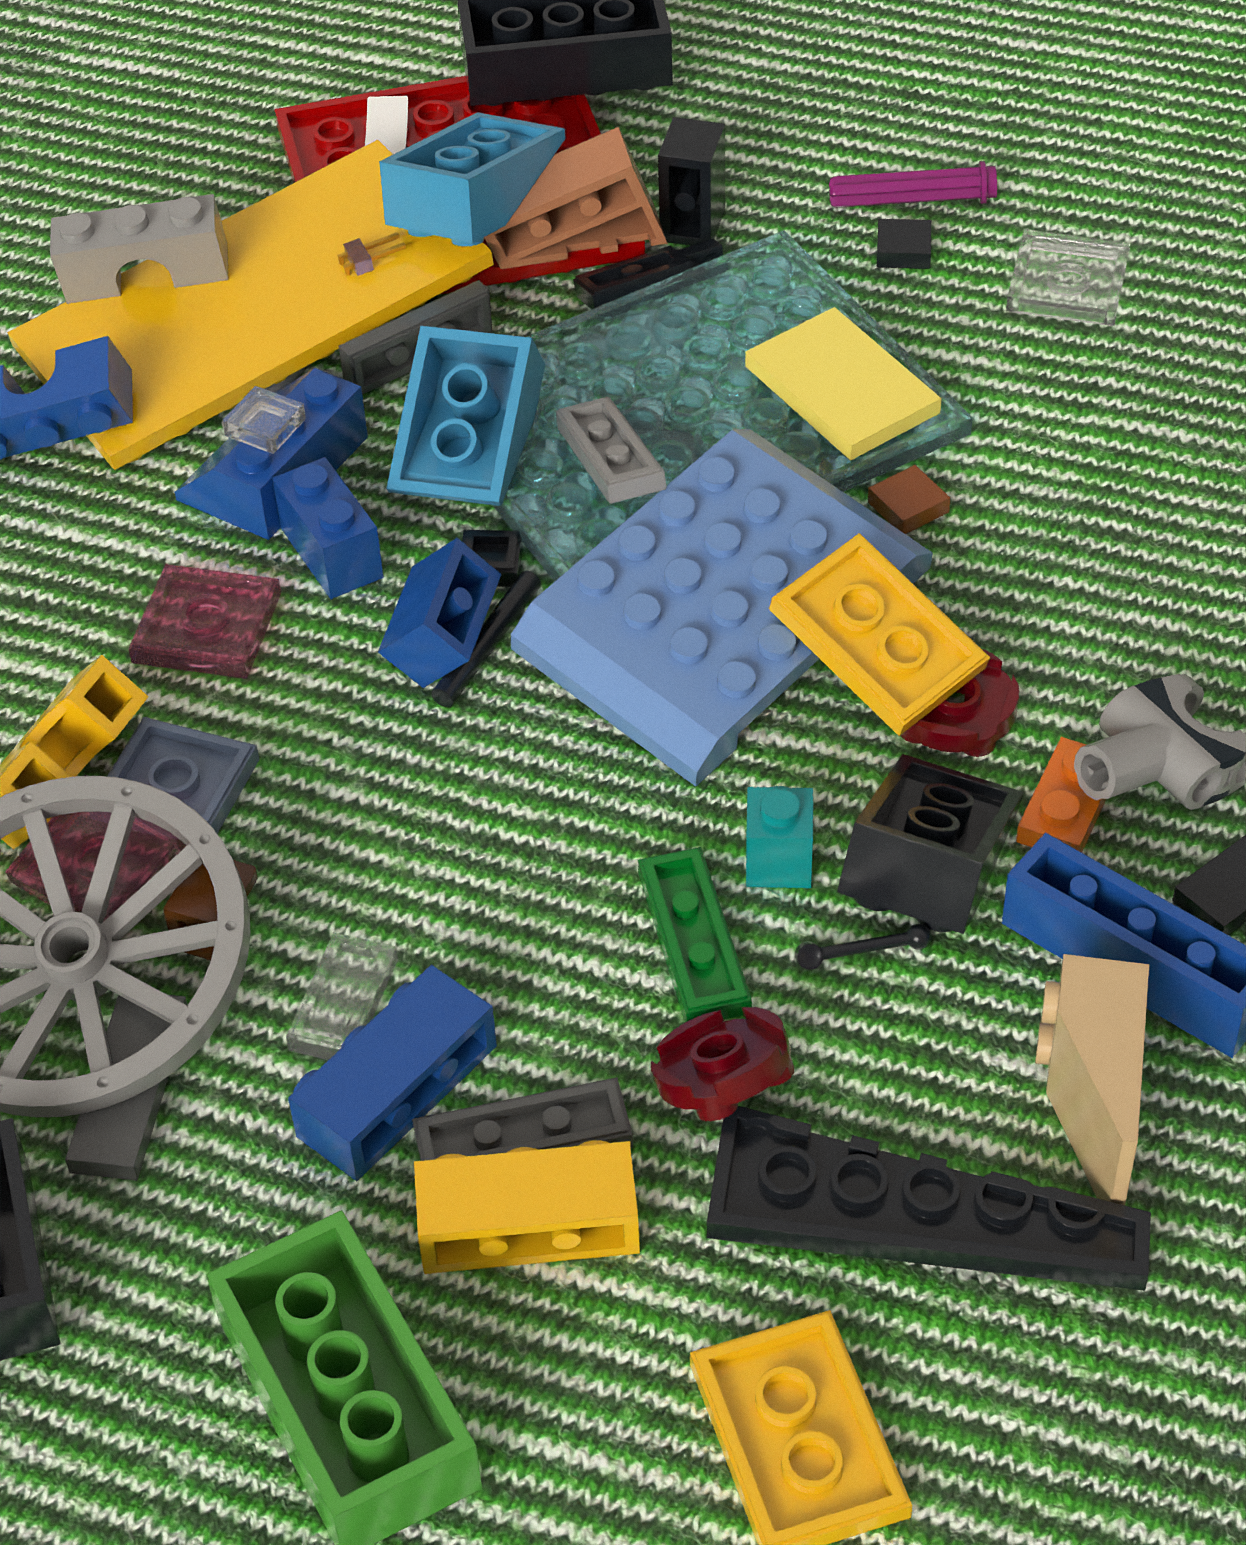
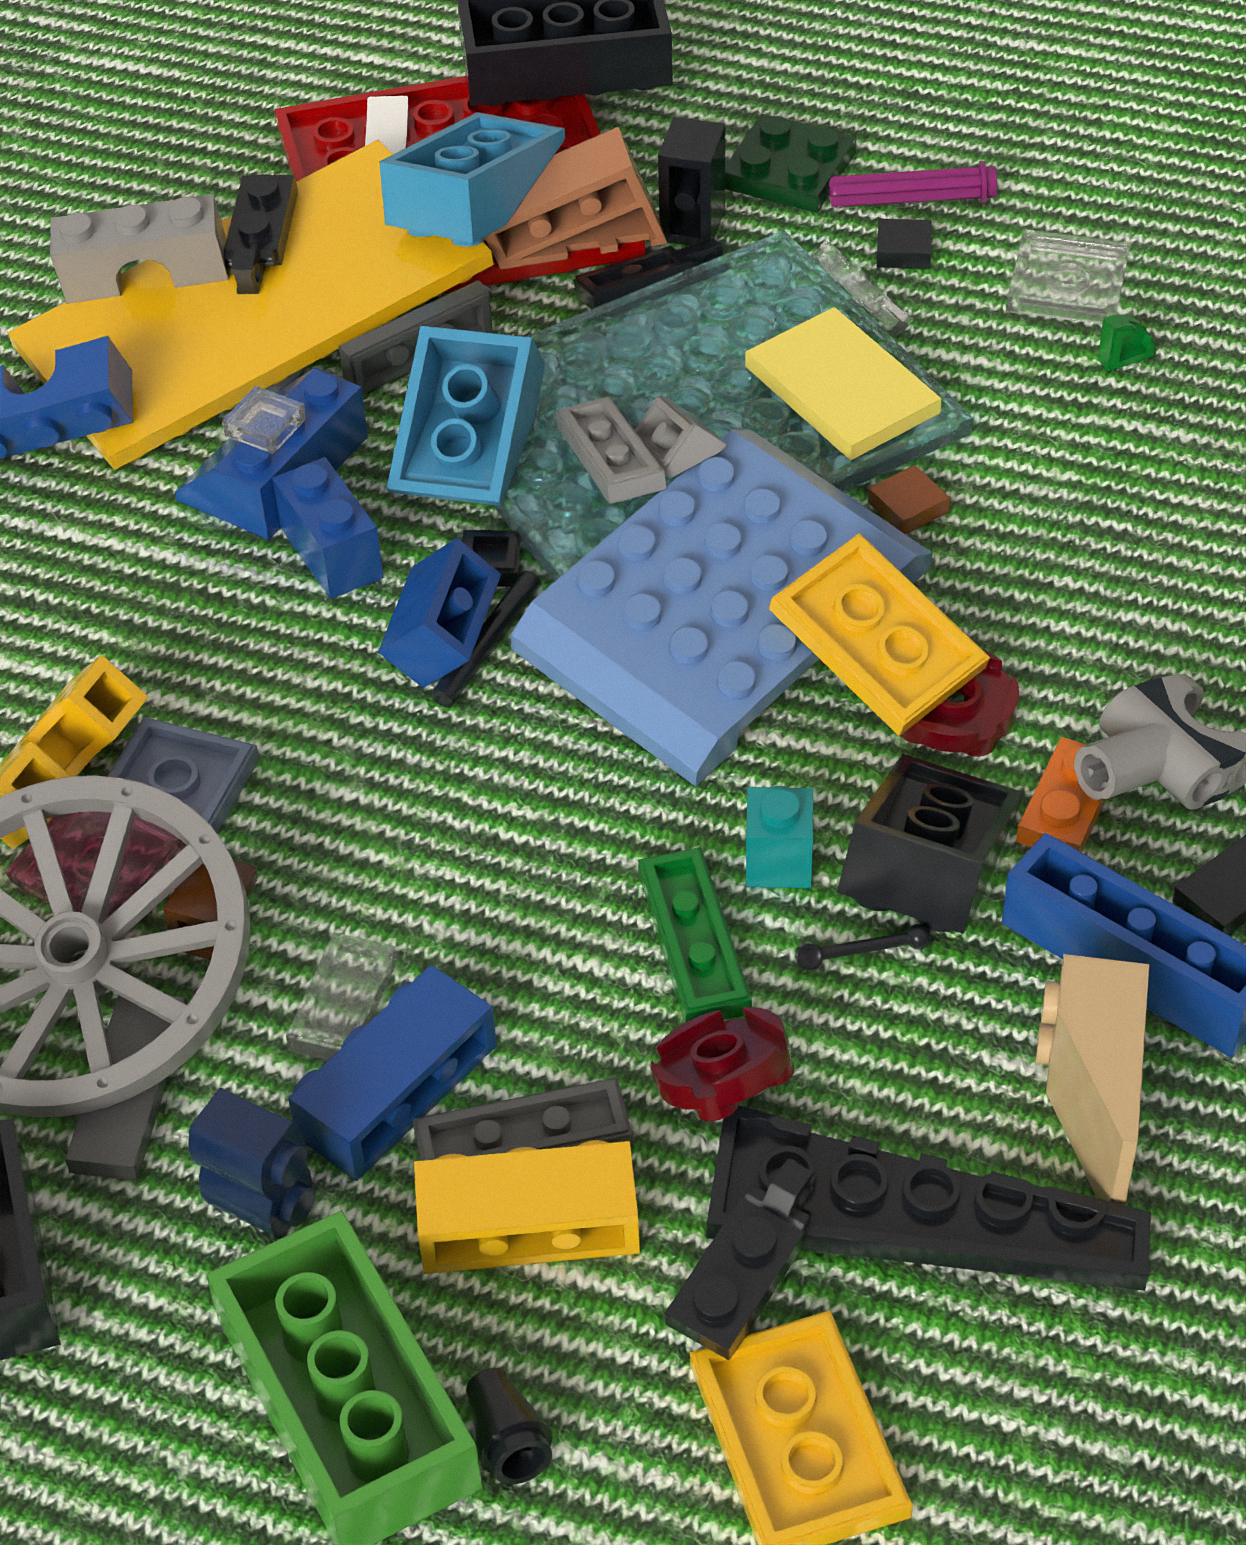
(205, 621): clear pink tile -> none
(251, 1163): none -> dark blue brick
(259, 227): none -> black hinge
(359, 256): piece -> none
(507, 1428): none -> black cone
(676, 437): none -> light grey slope
(744, 1263): none -> black hinge
(788, 162): none -> dark green plate
(862, 288): none -> clear tile
(1124, 342): none -> green tile

